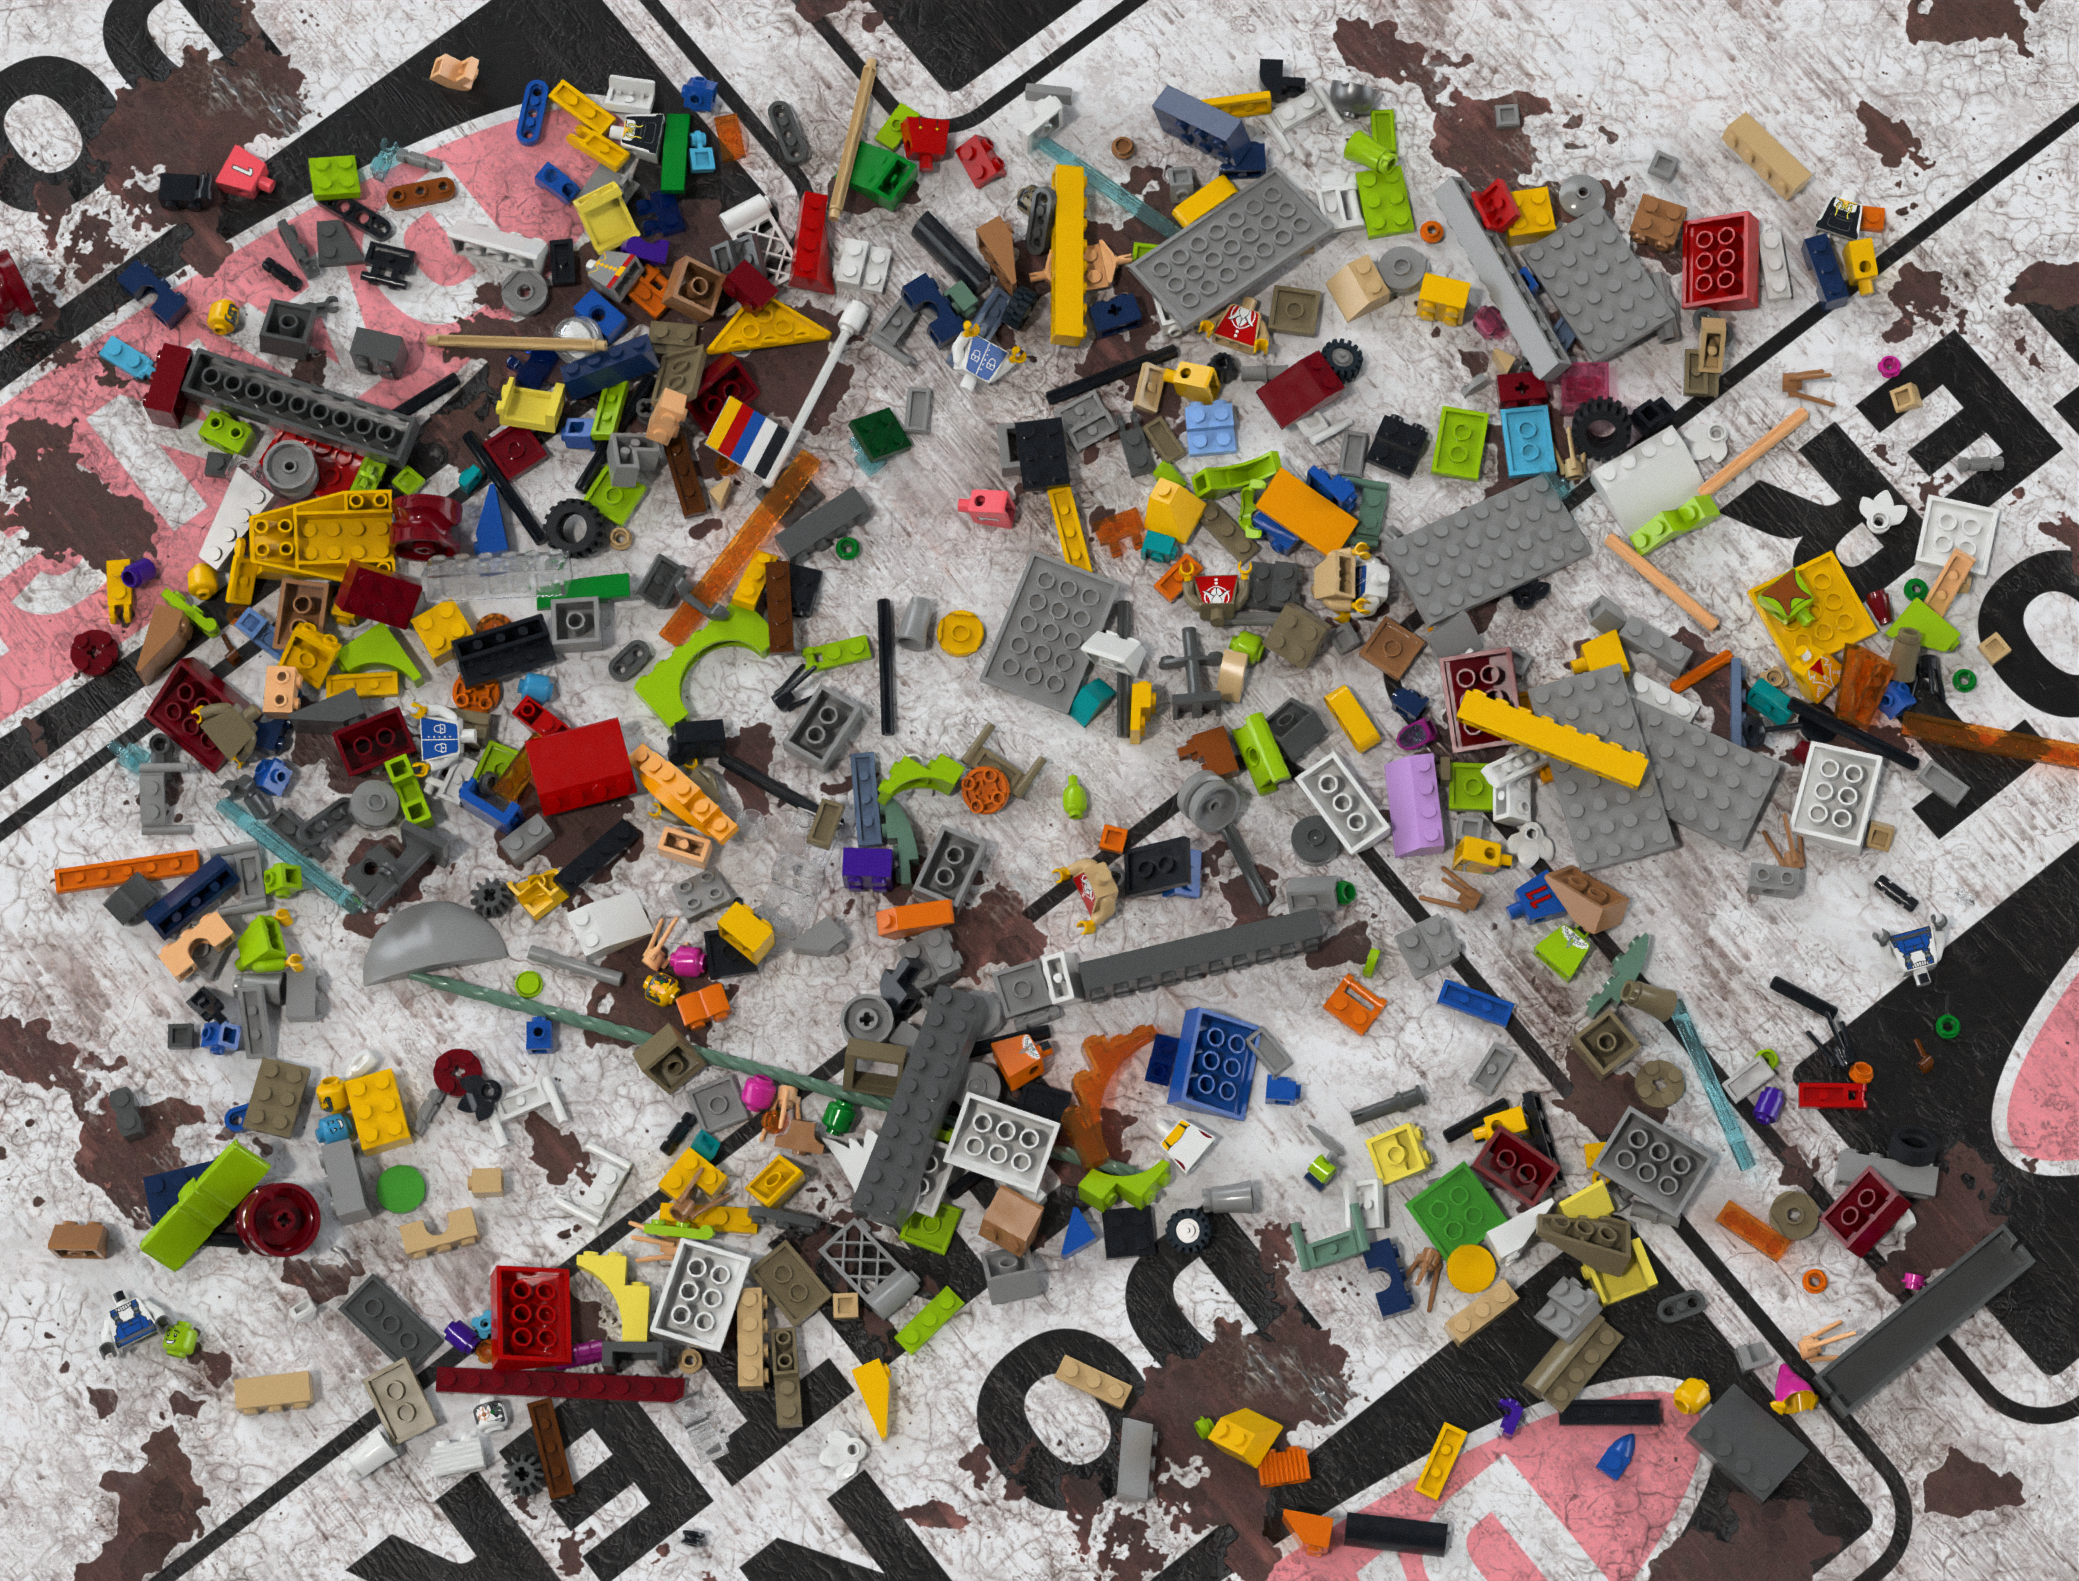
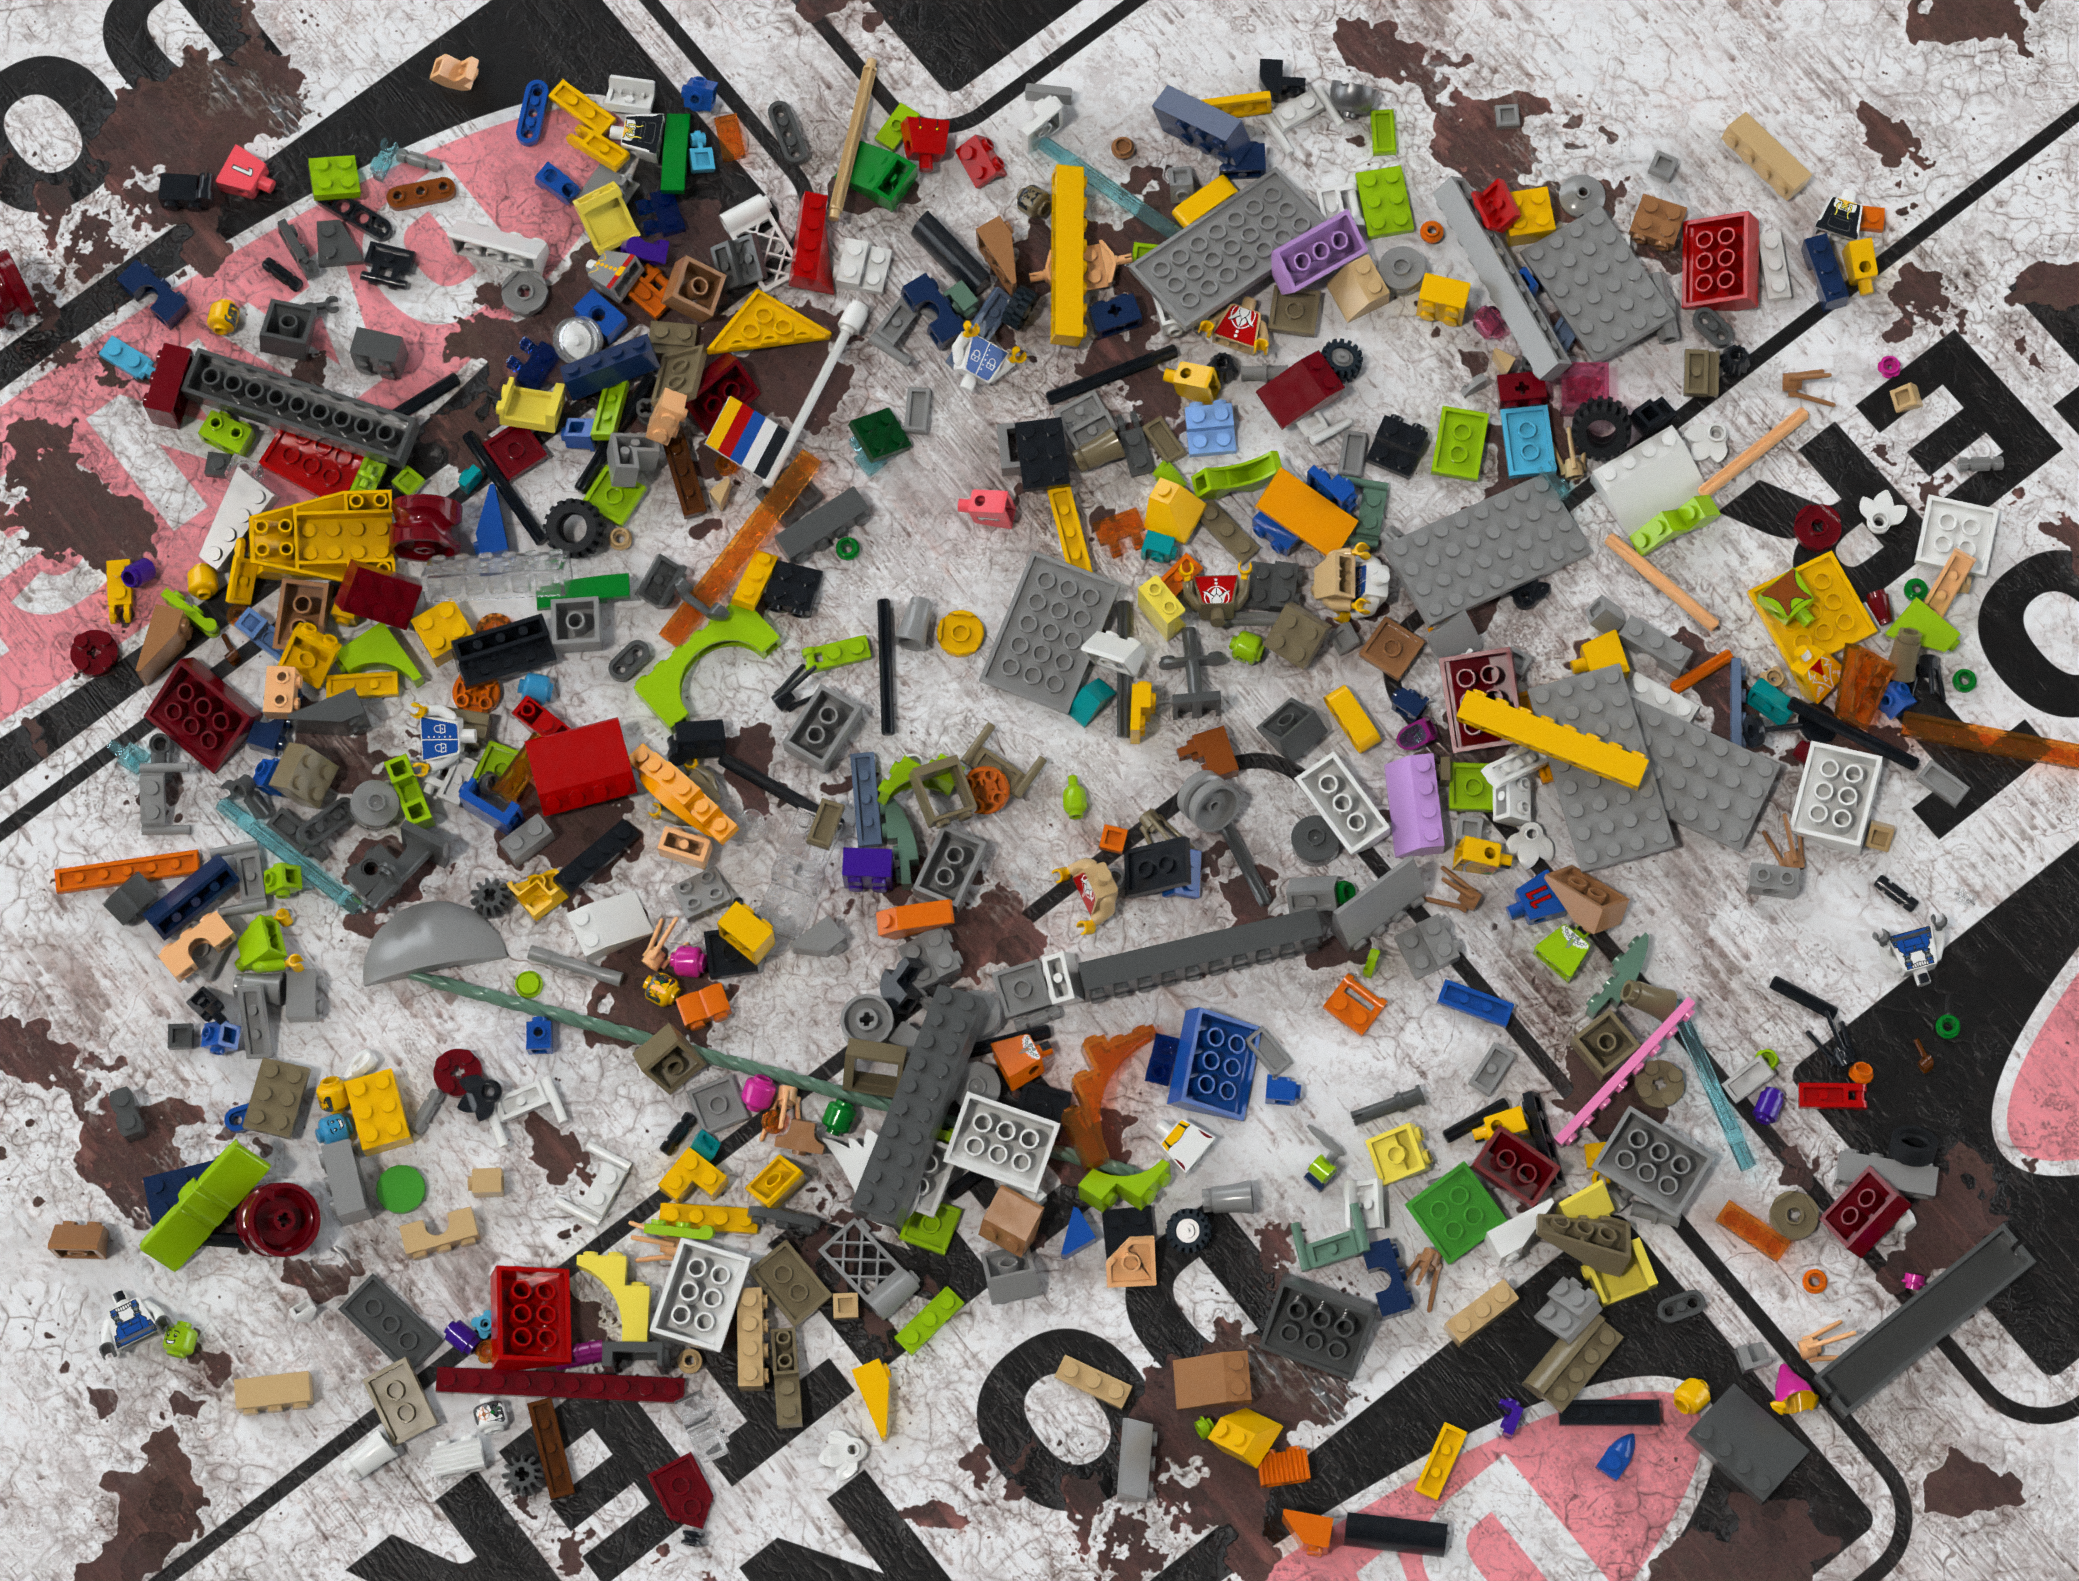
(230, 728): dark tan torso -> none
(291, 469): light grey wheel -> none
(303, 775): none -> dark tan brick
(373, 741): dark red slope -> none
(523, 343): tan piece -> none
(562, 262): black plate -> none
(683, 1491): none -> dark red tile
(685, 1206): medium nougat plant -> none
(749, 288): dark red brick -> none
(779, 608): reddish brown plate -> none
(947, 765): none -> dark tan window
(1036, 228): dark grey plate -> none
(1098, 451): none -> dark tan plant
(1132, 1263): none -> light nougat plate
(1149, 388): tan plate -> none
(1153, 823): none -> dark tan plant
(1161, 607): none -> light yellow panel
(1212, 1380): none -> medium nougat slope
(1231, 675): tan slope -> none
(1247, 508): lime helmet -> none
(1261, 754): lime piece -> none
(1316, 252): none -> lavender slope
(1318, 1326): none -> dark grey slope
(1369, 153): lime plant -> none
(1378, 905): none -> light grey slope
(1470, 1268): yellow tile -> none
(1618, 1080): none -> bright pink plate
(1711, 345): tan slope -> none
(1735, 367): none -> black piece
(1817, 540): none -> dark red plate
(1994, 649): tan plate -> none

